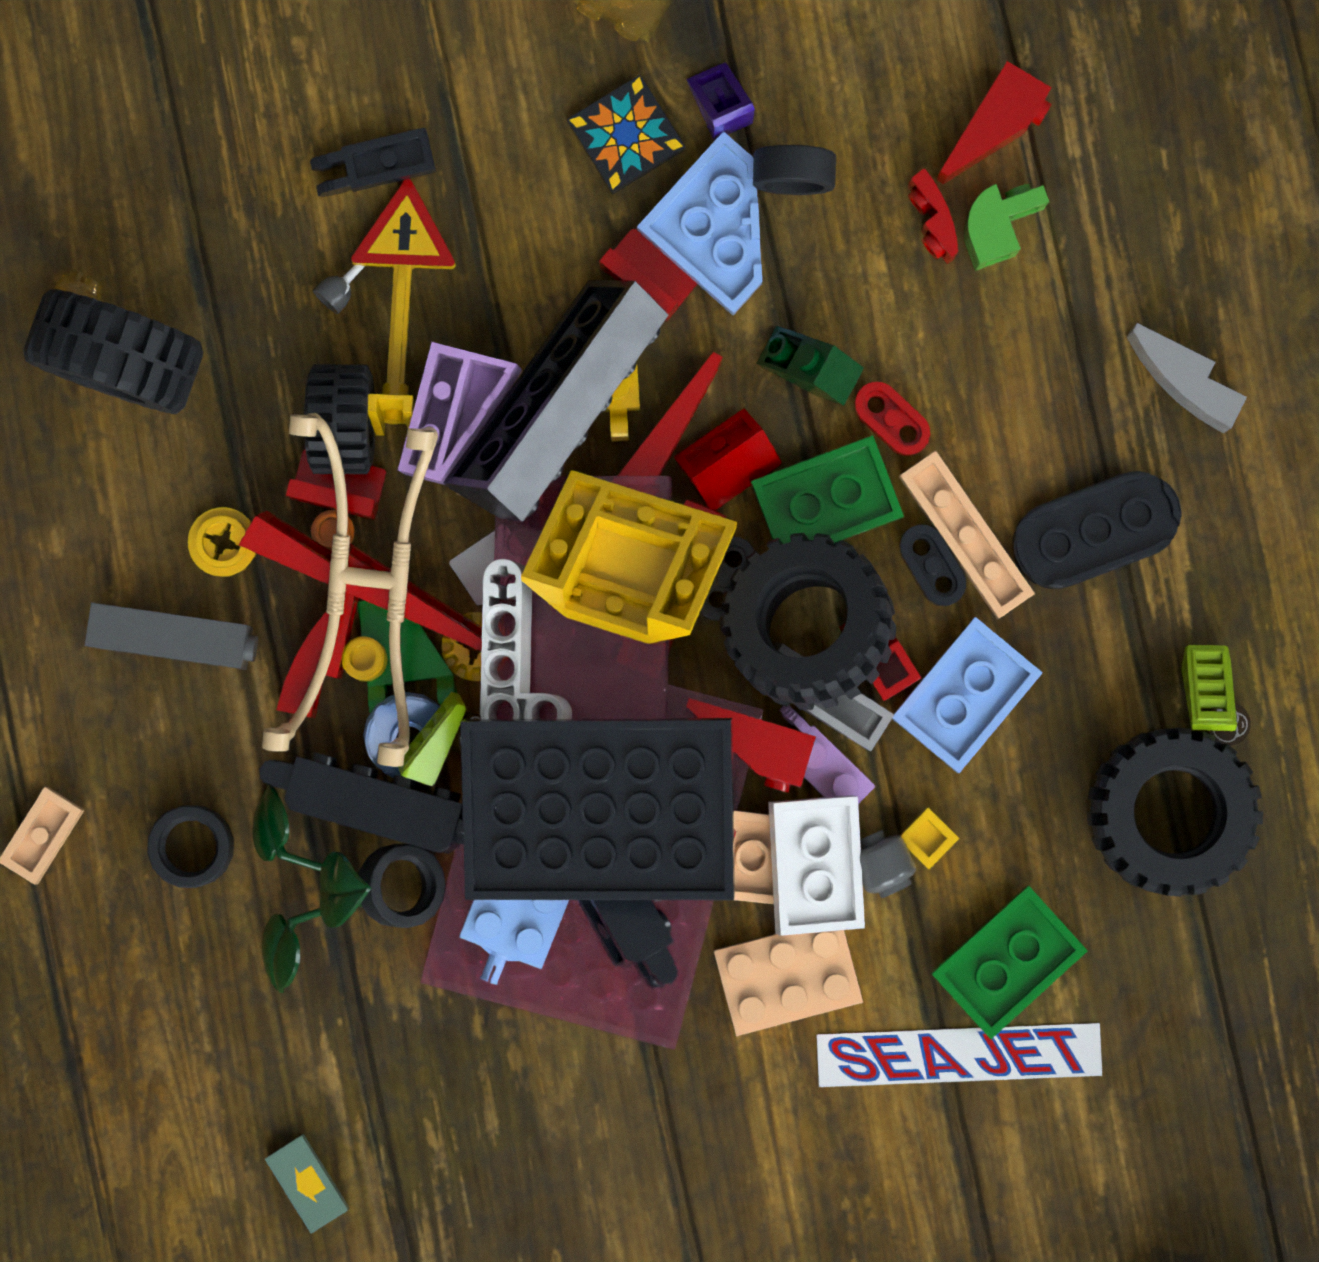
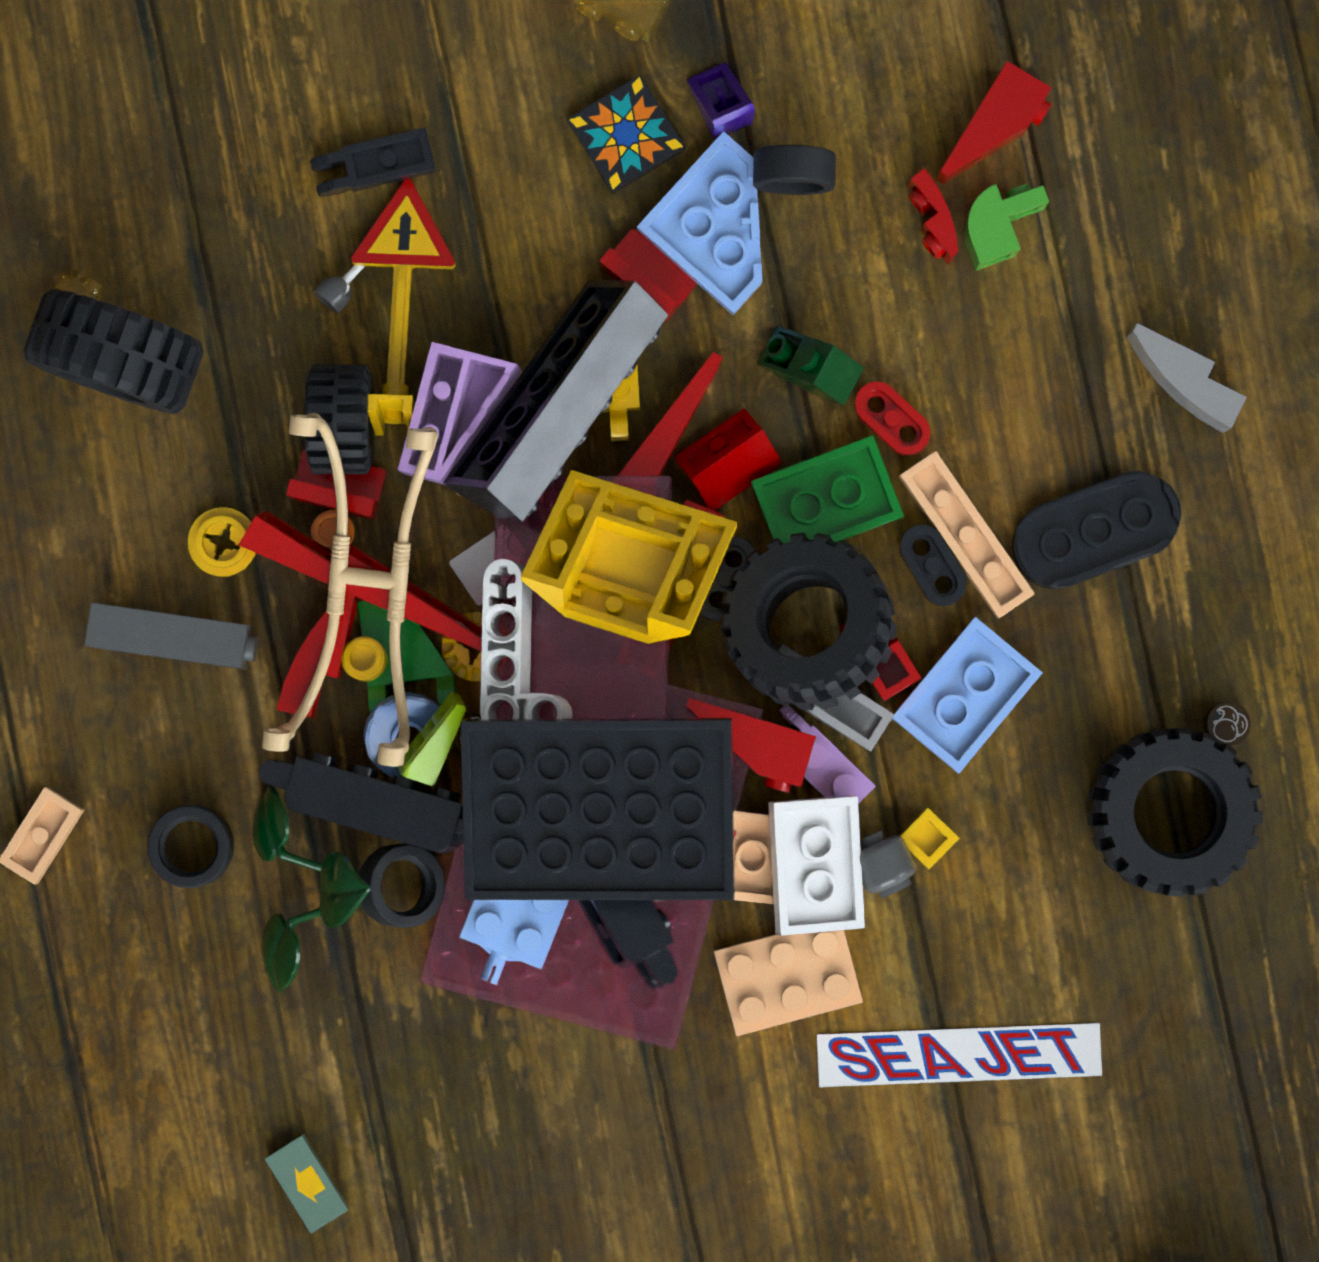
(1009, 962): green plate -> none
(1198, 668): lime slope -> none

